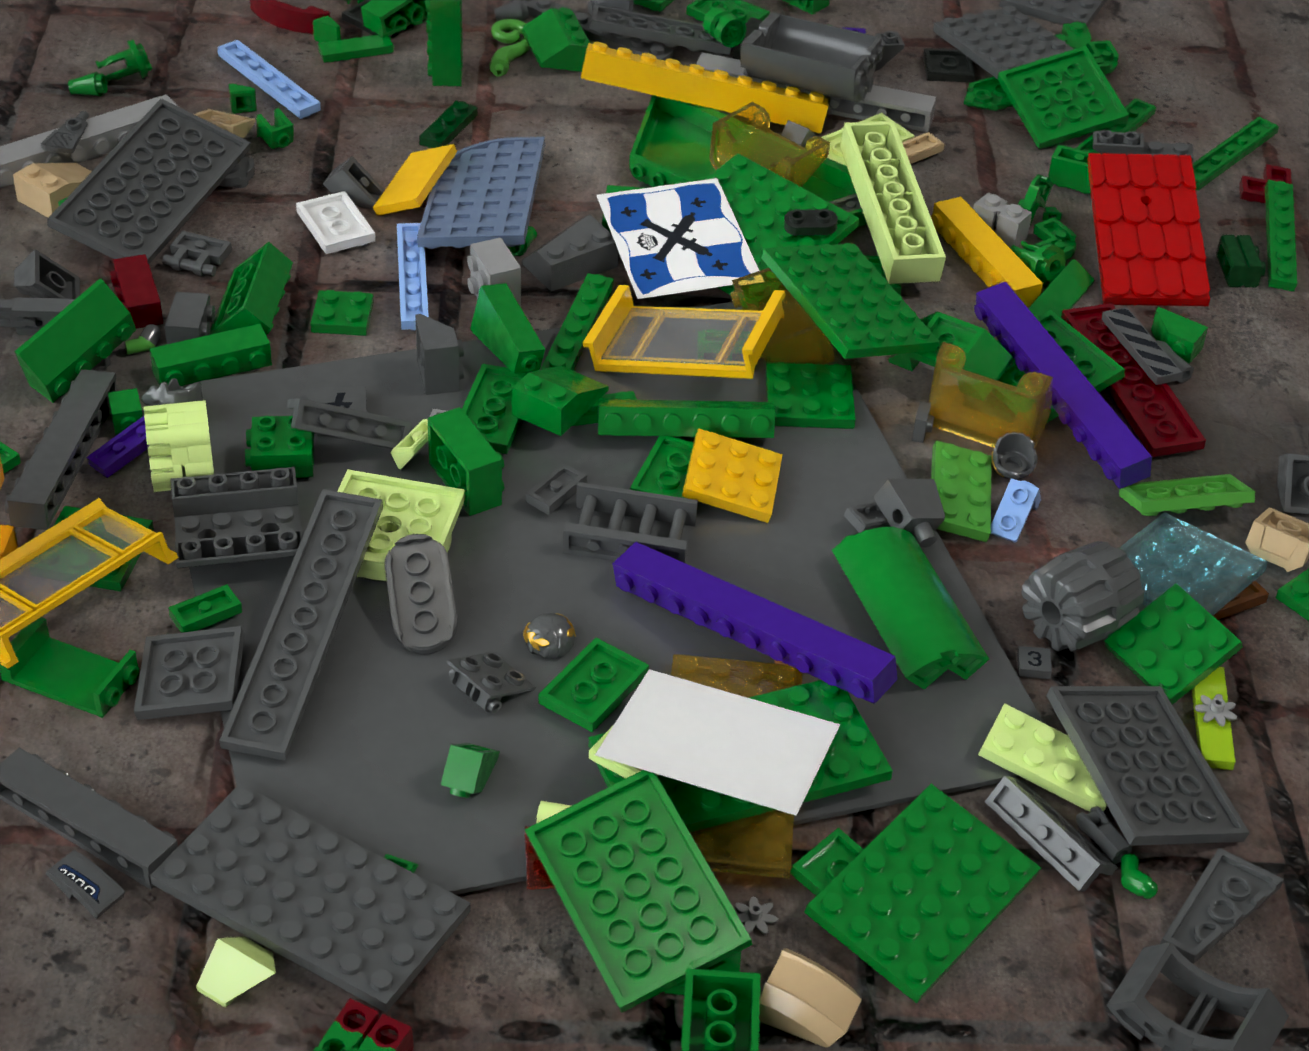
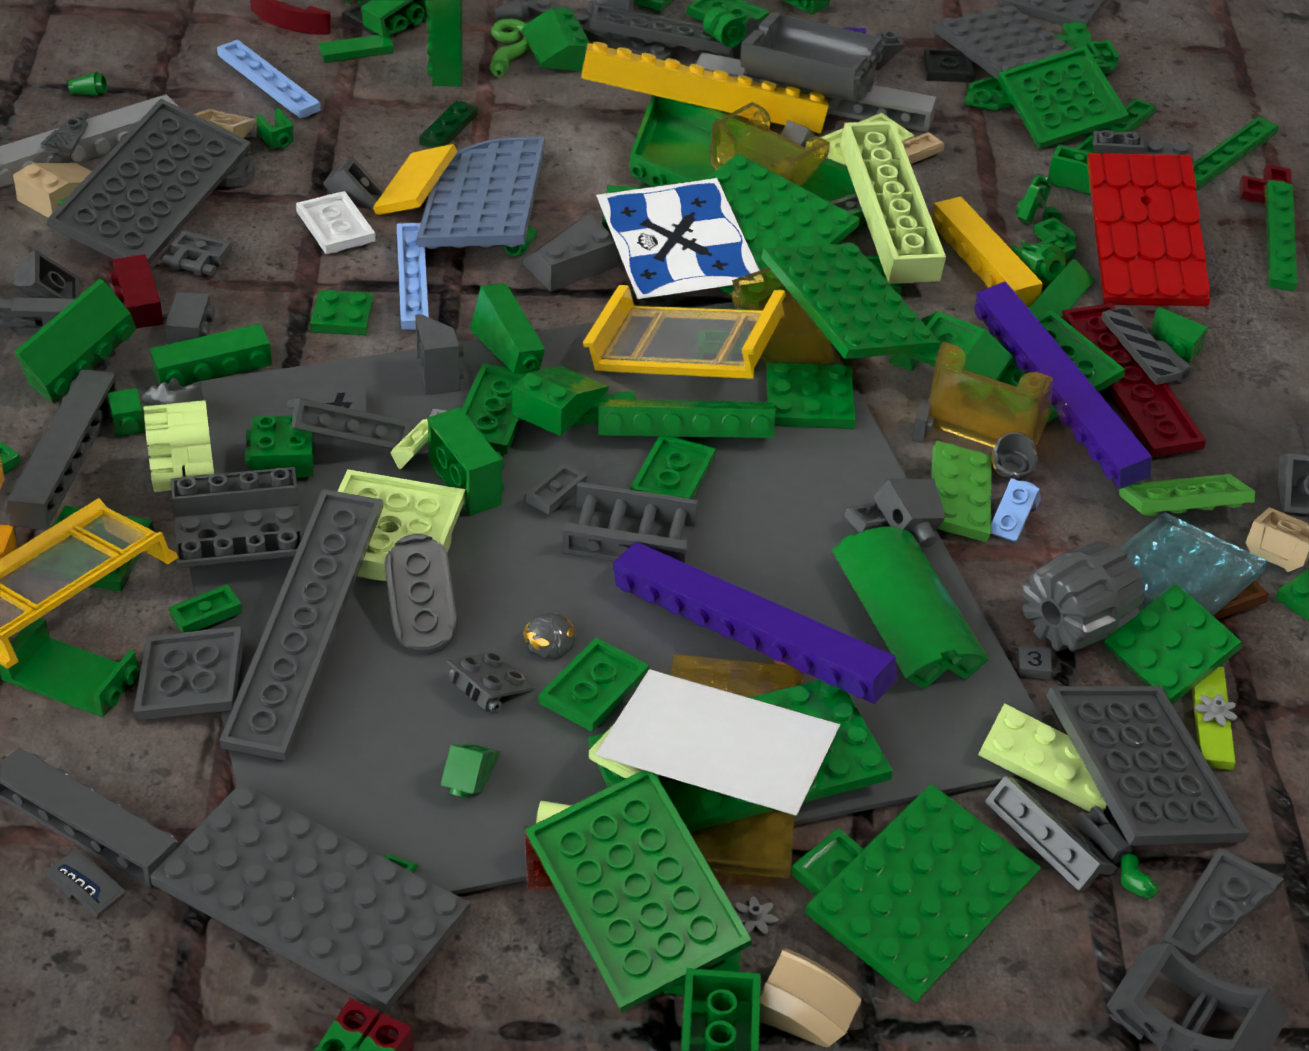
(120, 449): dark purple plate -> none
(134, 58): green piece -> none
(146, 340): arm -> none
(234, 968): yellowish green slope -> none
(242, 98): green slope -> none
(254, 291): green slope -> none
(326, 30): green slope -> none
(493, 264): light grey brick -> none
(579, 321): green plate -> none
(732, 475): yellow plate -> none
(810, 222): pearl dark grey plate -> none
(1011, 220): light grey piece -> none
(1240, 261): dark green brick -> none

